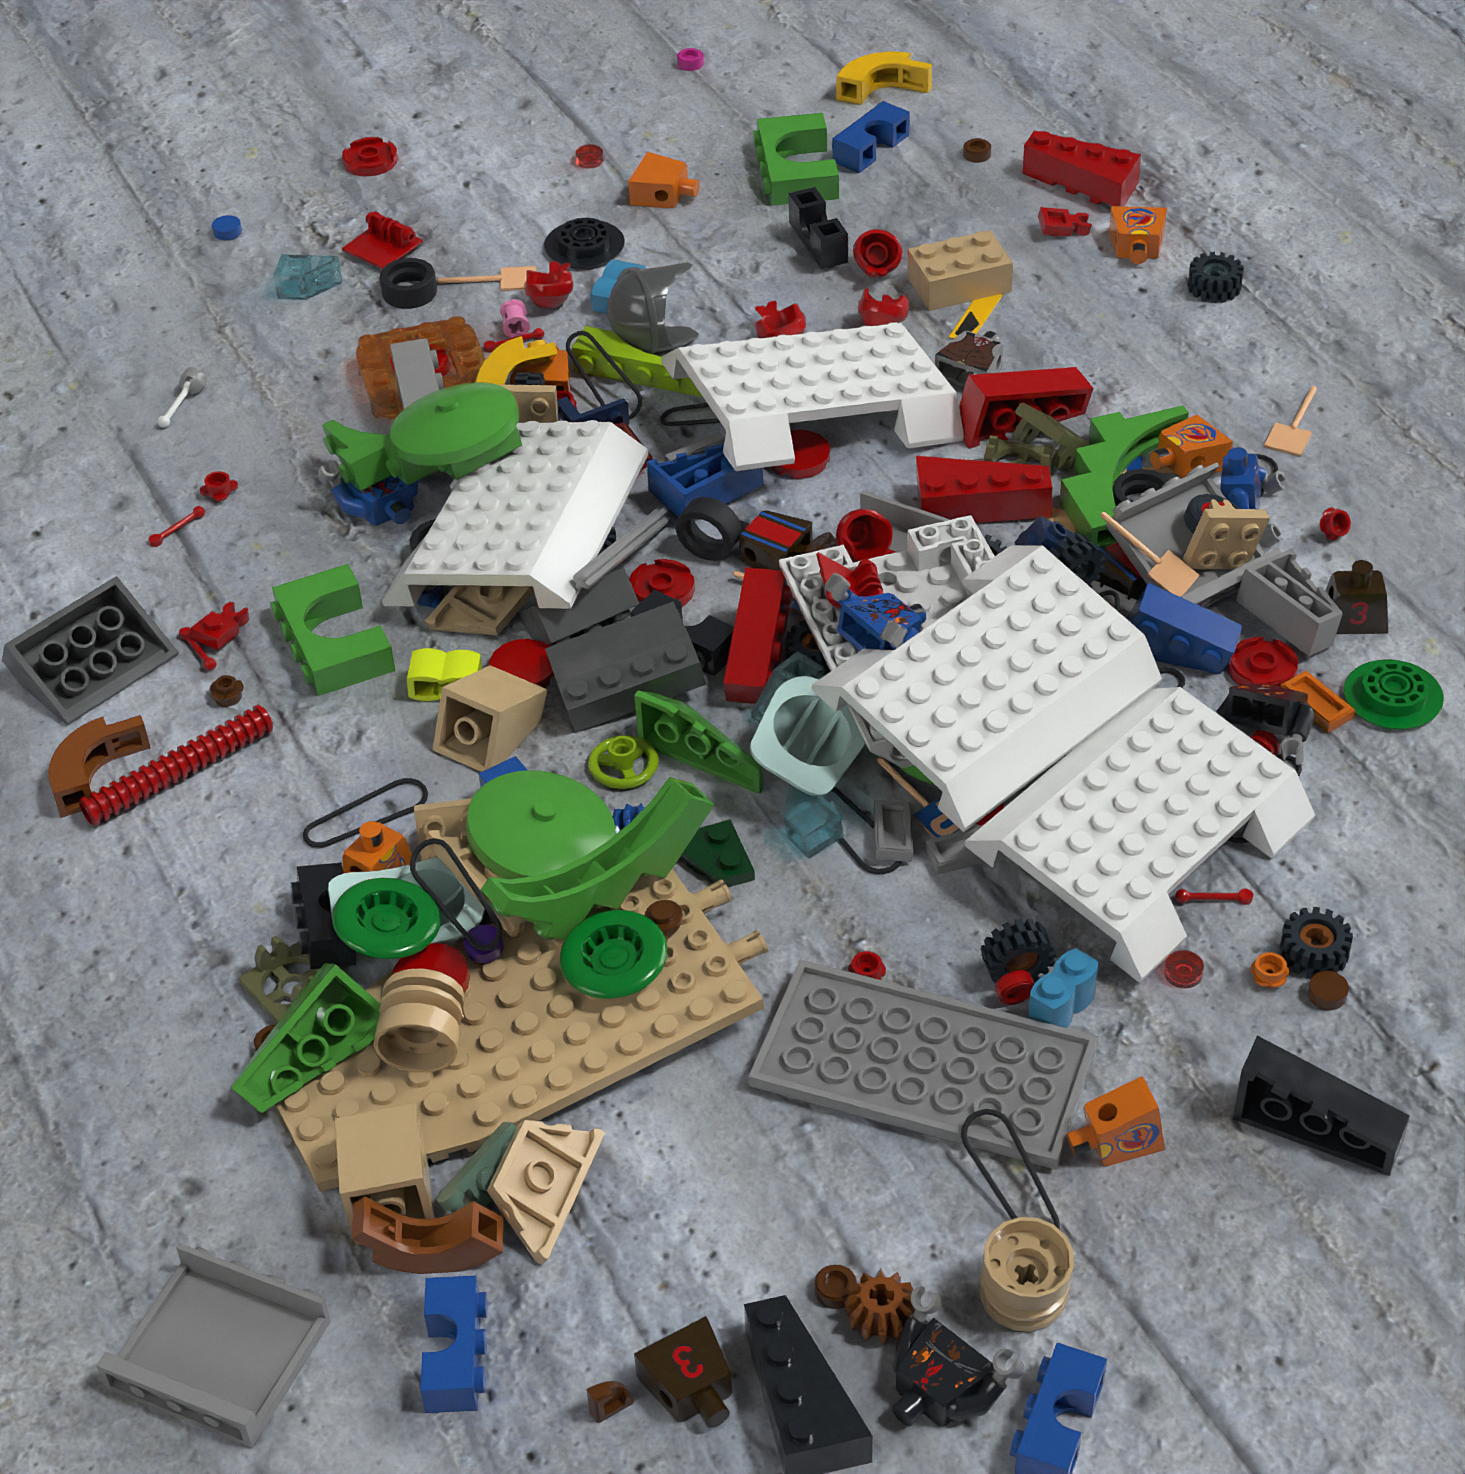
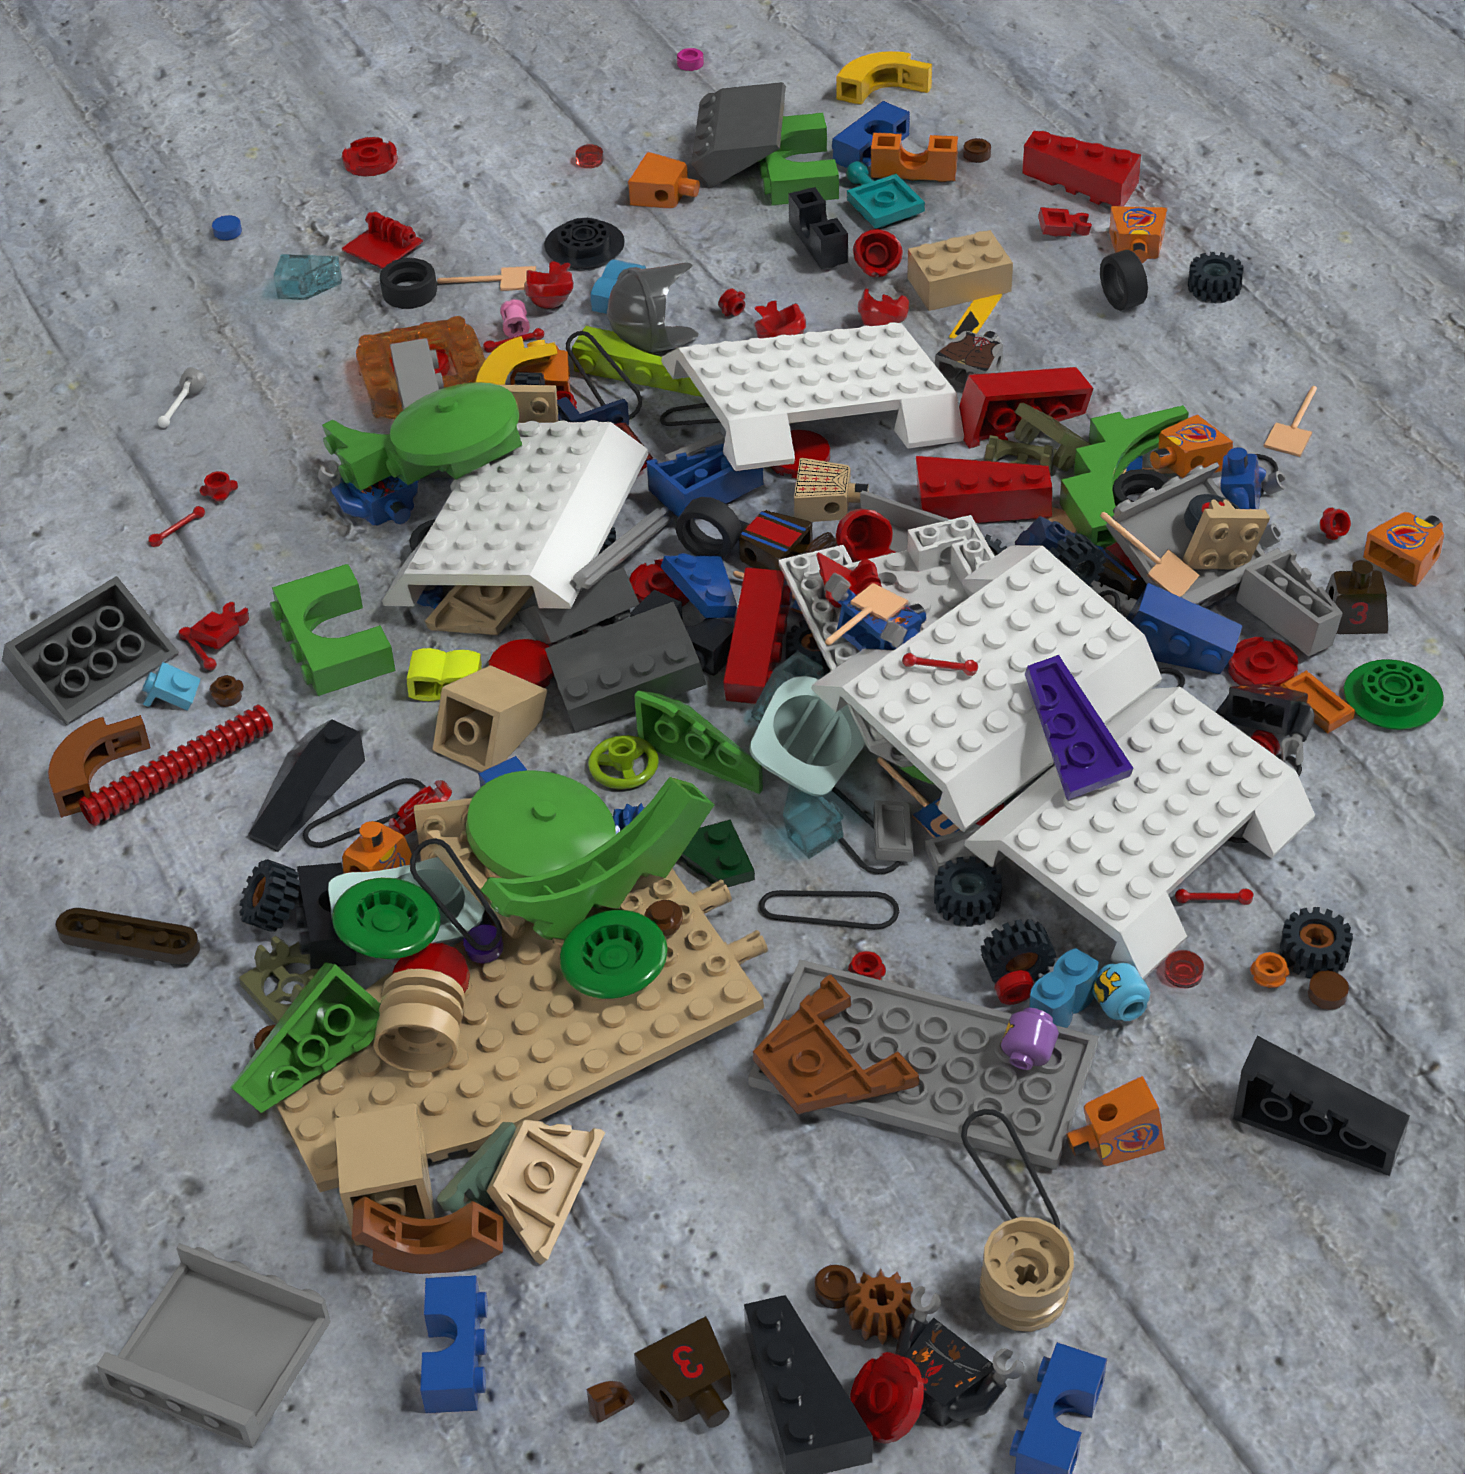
(128, 935): none -> dark brown plate
(171, 686): none -> medium azure bracket
(269, 895): none -> black bush
(307, 781): none -> black wedge
(426, 795): none -> red tile
(703, 583): none -> blue wing
(732, 302): none -> red plate
(737, 129): none -> dark grey slope
(815, 1068): none -> dark orange wing
(824, 490): none -> tan torso
(825, 921): none -> black piece
(873, 601): none -> light nougat piece
(883, 199): none -> teal plate
(888, 1396): none -> red tile
(935, 163): none -> orange arch
(964, 906): none -> black bush
(969, 667): none -> red hinge
(1029, 1038): none -> medium lavender head
(1075, 733): none -> dark purple wing
(1121, 991): none -> medium azure head
(1123, 280): none -> black tyre
(1406, 546): none -> orange torso

